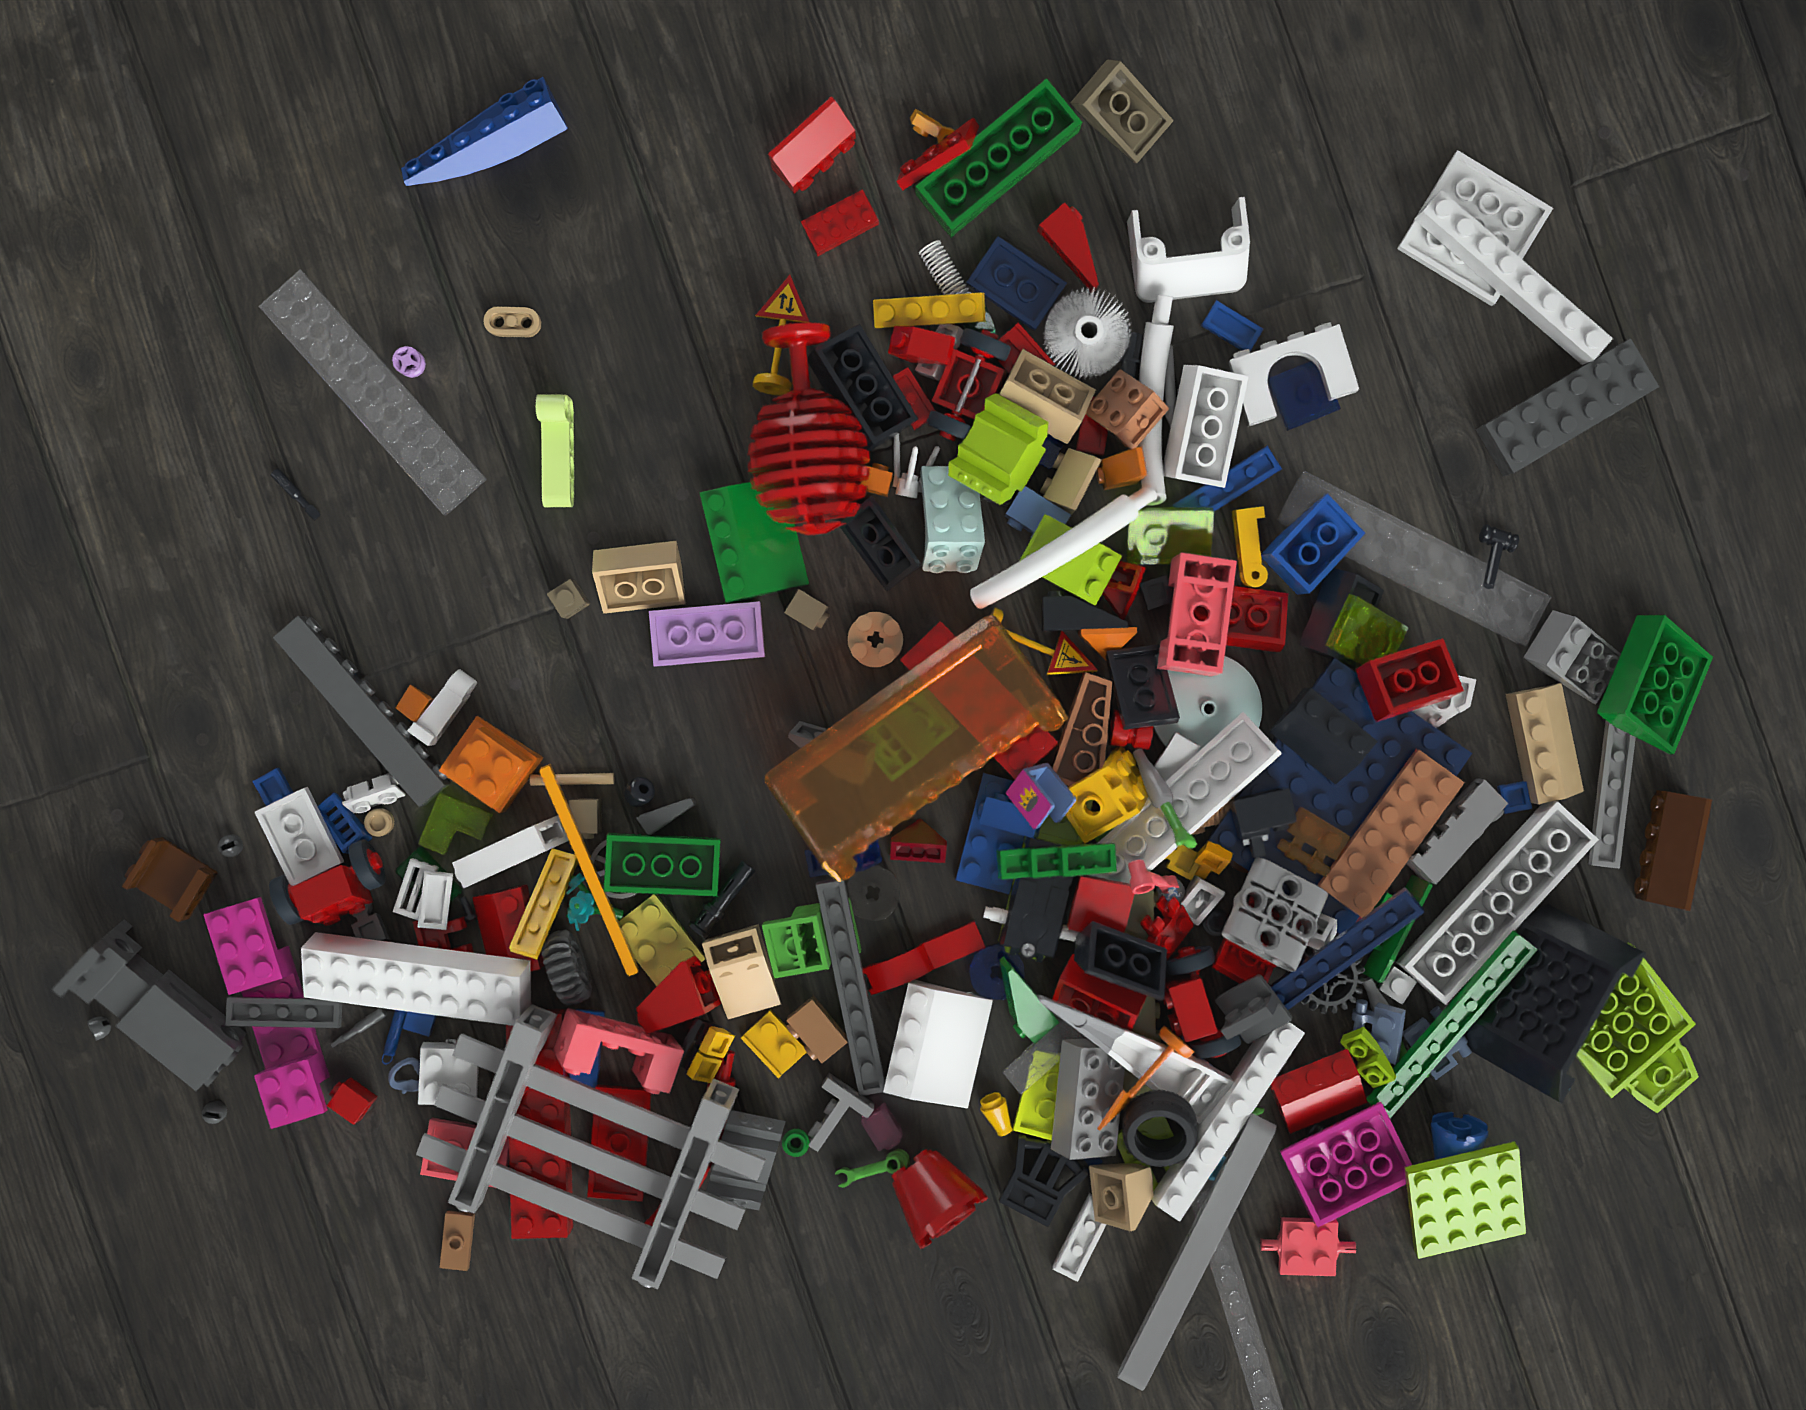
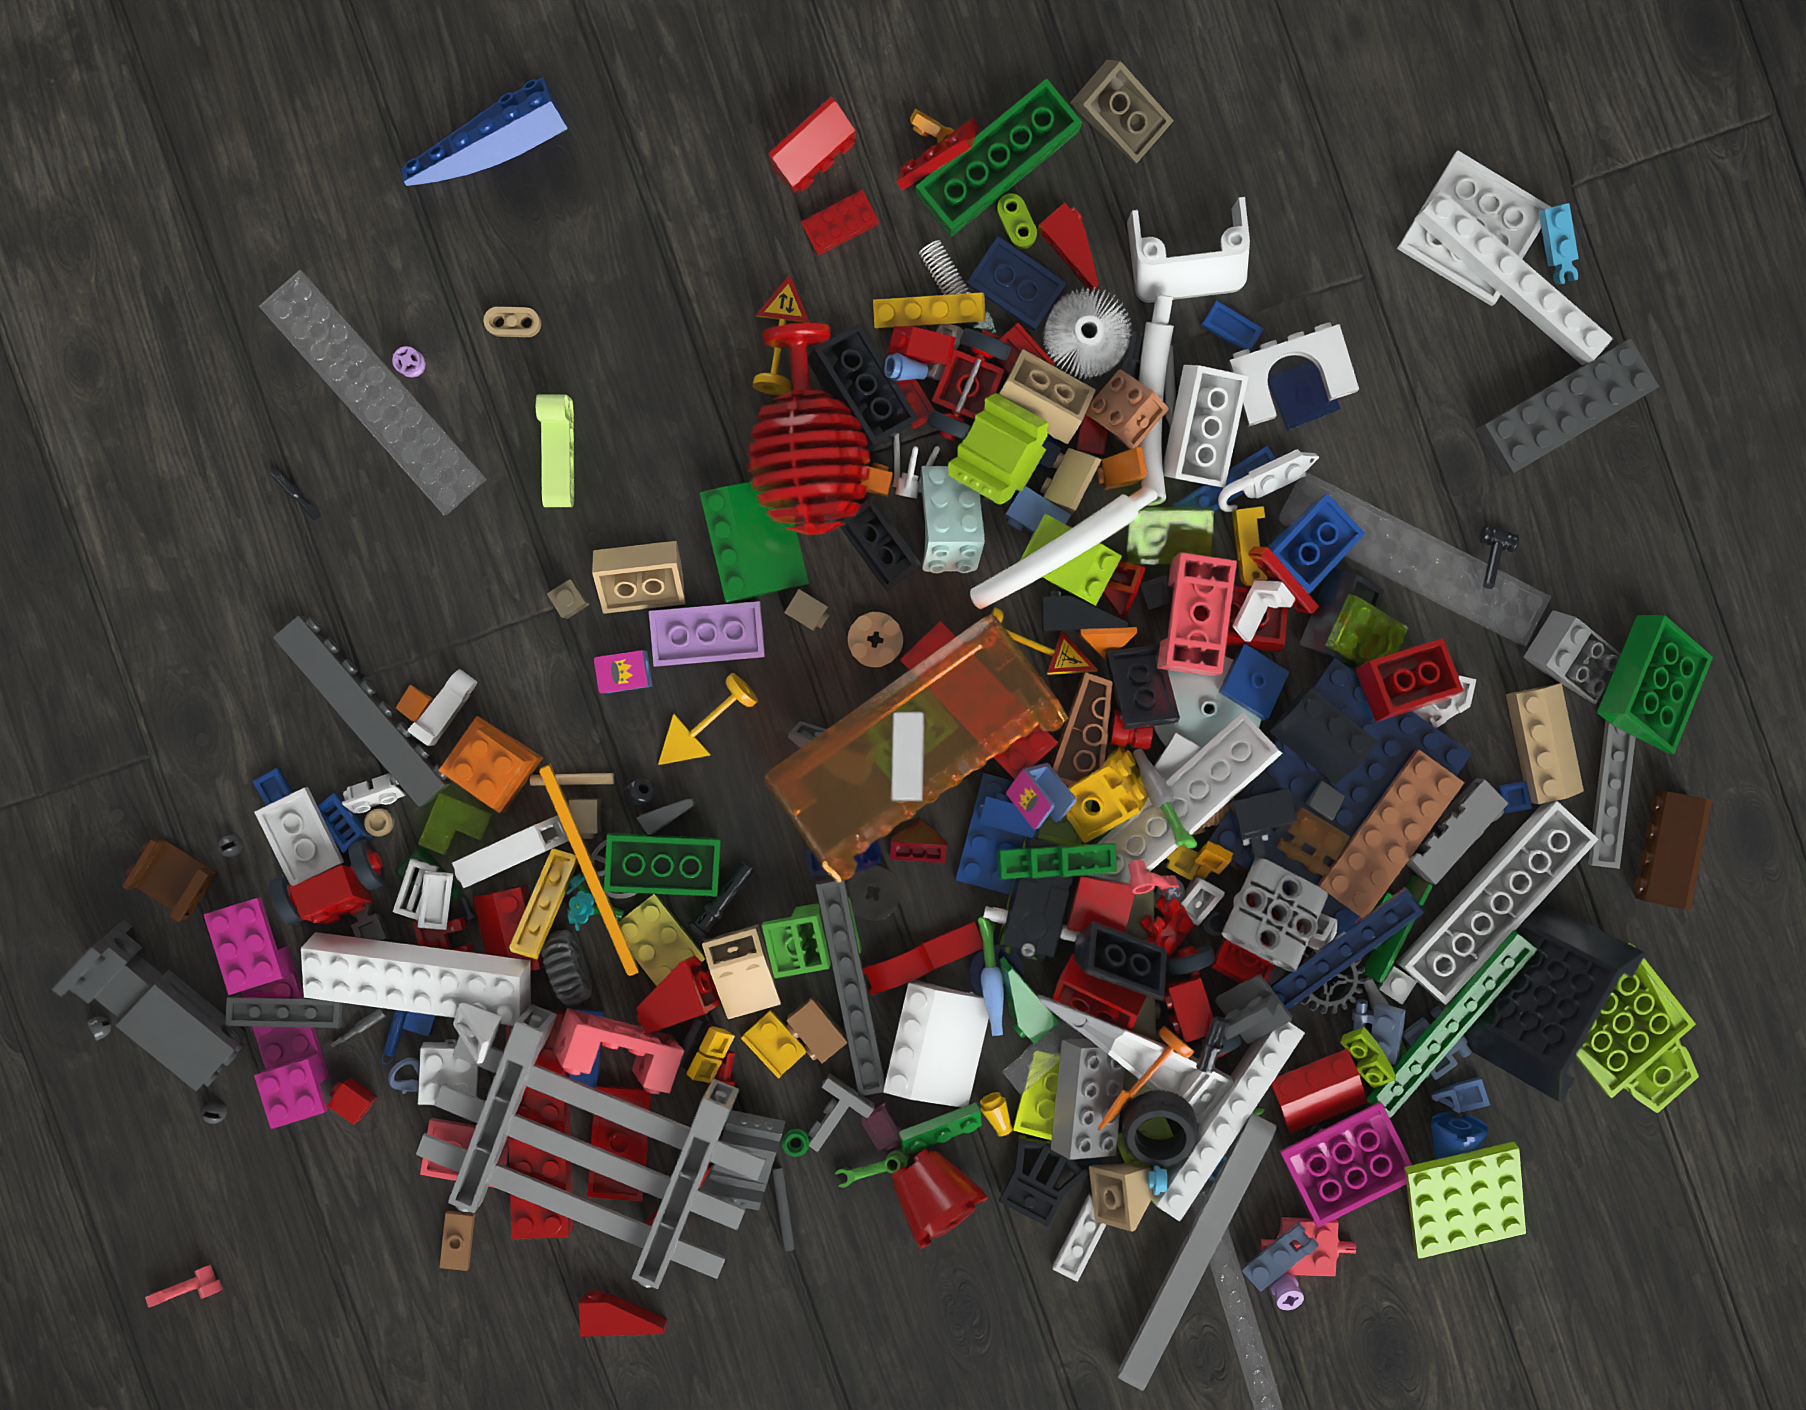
(204, 1282): none -> coral brick
(477, 1029): none -> white slope
(614, 1316): none -> red slope
(623, 671): none -> dark pink piece
(683, 744): none -> yellow piece
(783, 1209): none -> dark grey bar
(904, 368): none -> medium blue cone
(907, 756): none -> white tile
(940, 1129): none -> green plate
(991, 978): none -> light blue piece
(1016, 220): none -> lime plate
(1157, 1180): none -> medium azure plate
(1212, 1044): none -> black axle
(1254, 682): none -> blue plate
(1255, 605): none -> white bracket
(1268, 477): none -> white plate
(1277, 572): none -> red tile
(1279, 1257): none -> sand blue plate
(1287, 1292): none -> lavender wheel
(1325, 800): none -> dark grey slope
(1463, 1095): none -> medium blue slope
(1559, 241): none -> medium azure plate

